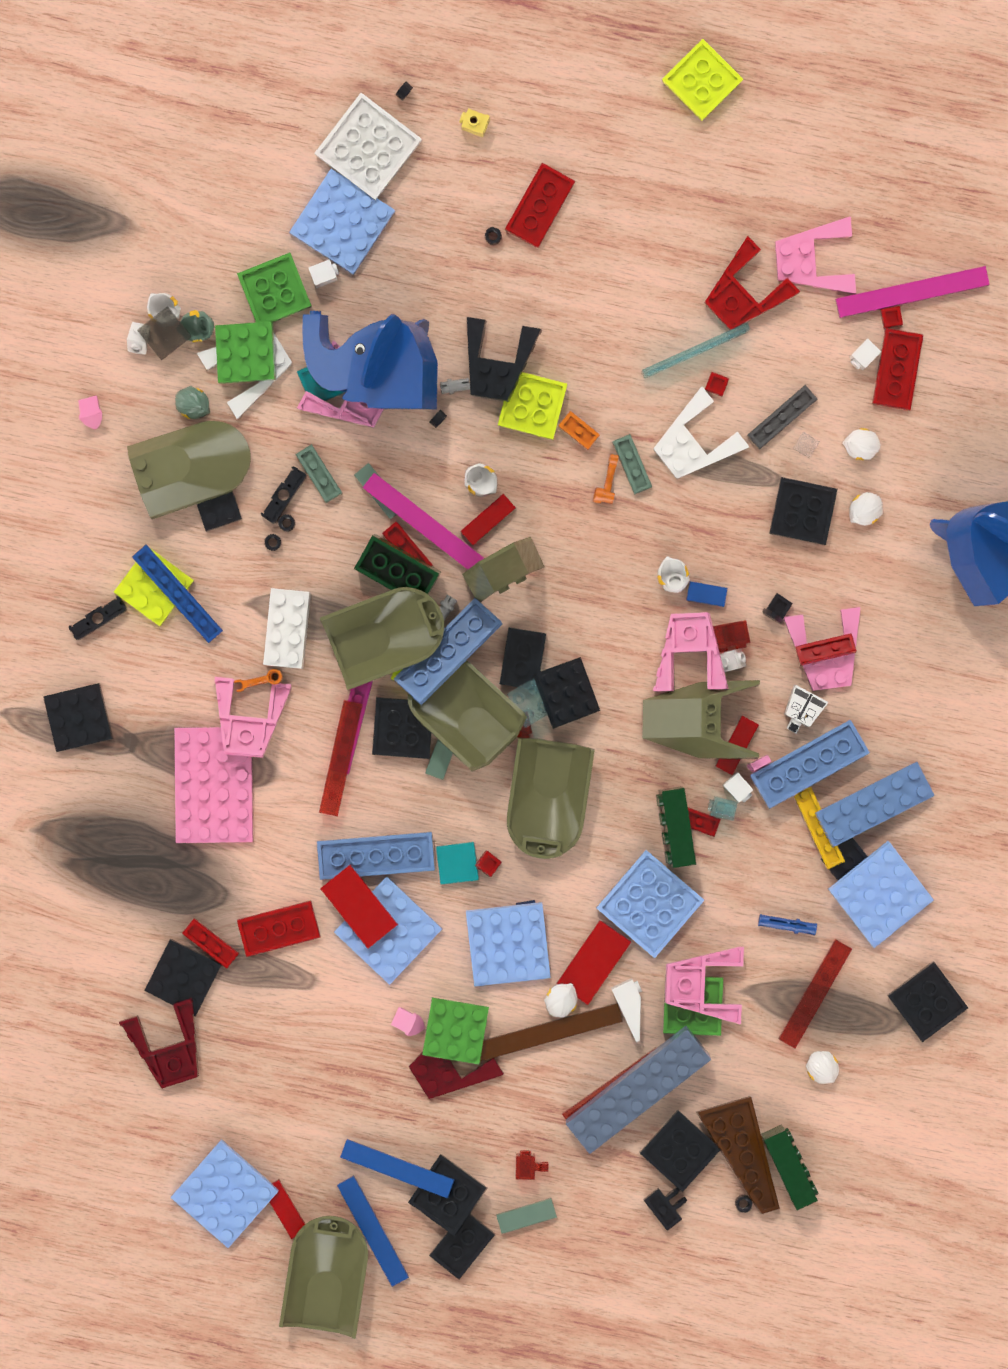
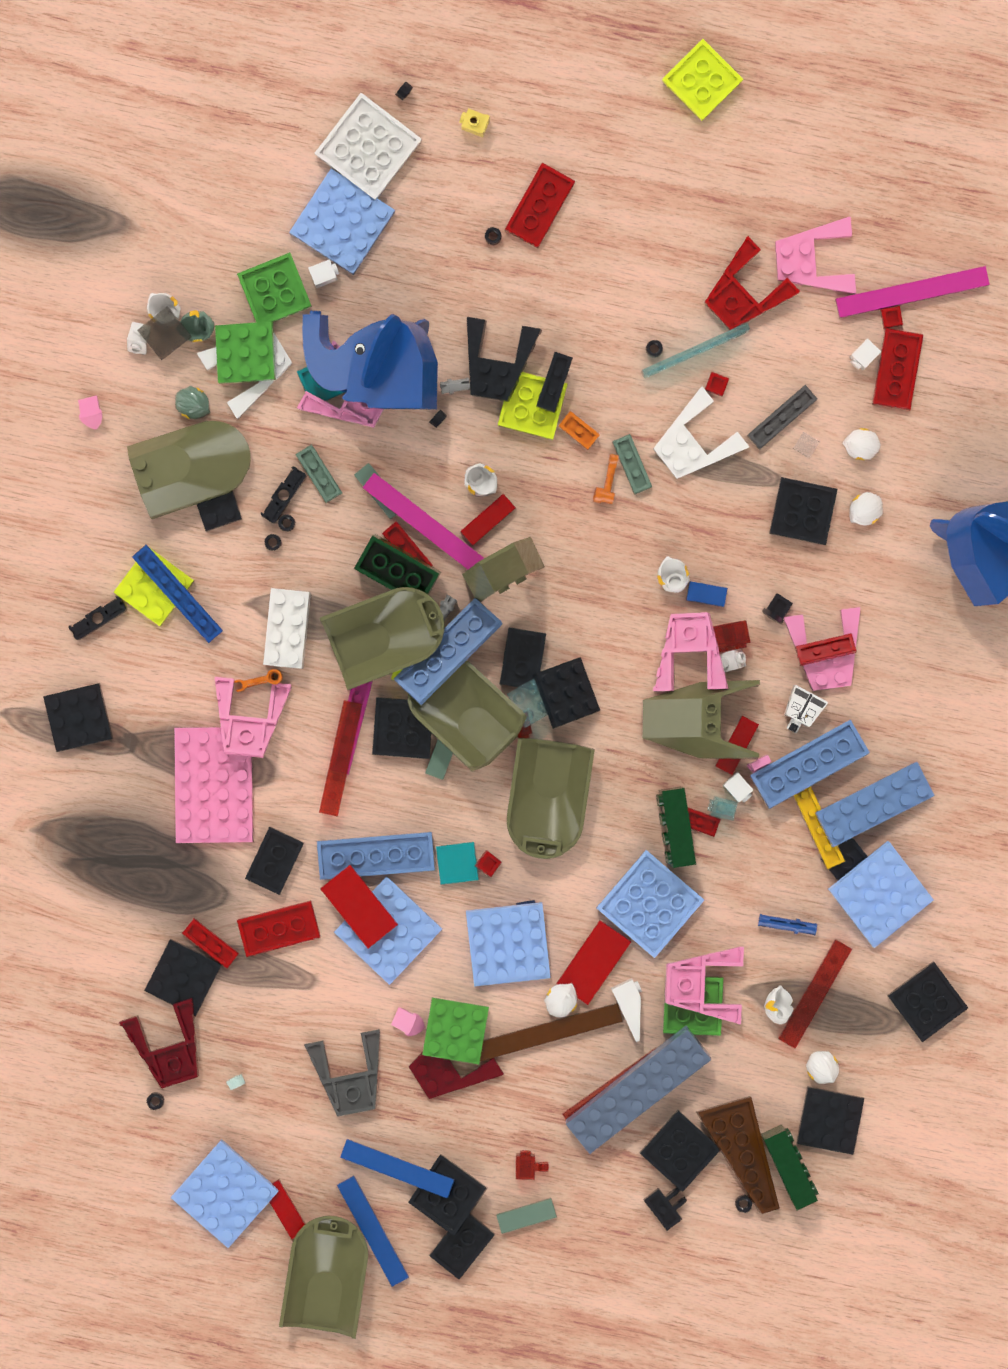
(149, 1103): none -> black axle
(235, 1082): none -> light aqua axle
(274, 860): none -> black plate
(354, 1091): none -> dark grey wing
(554, 382): none -> black plate
(654, 342): none -> black axle
(778, 1005): none -> white hair
(830, 1120): none -> black plate

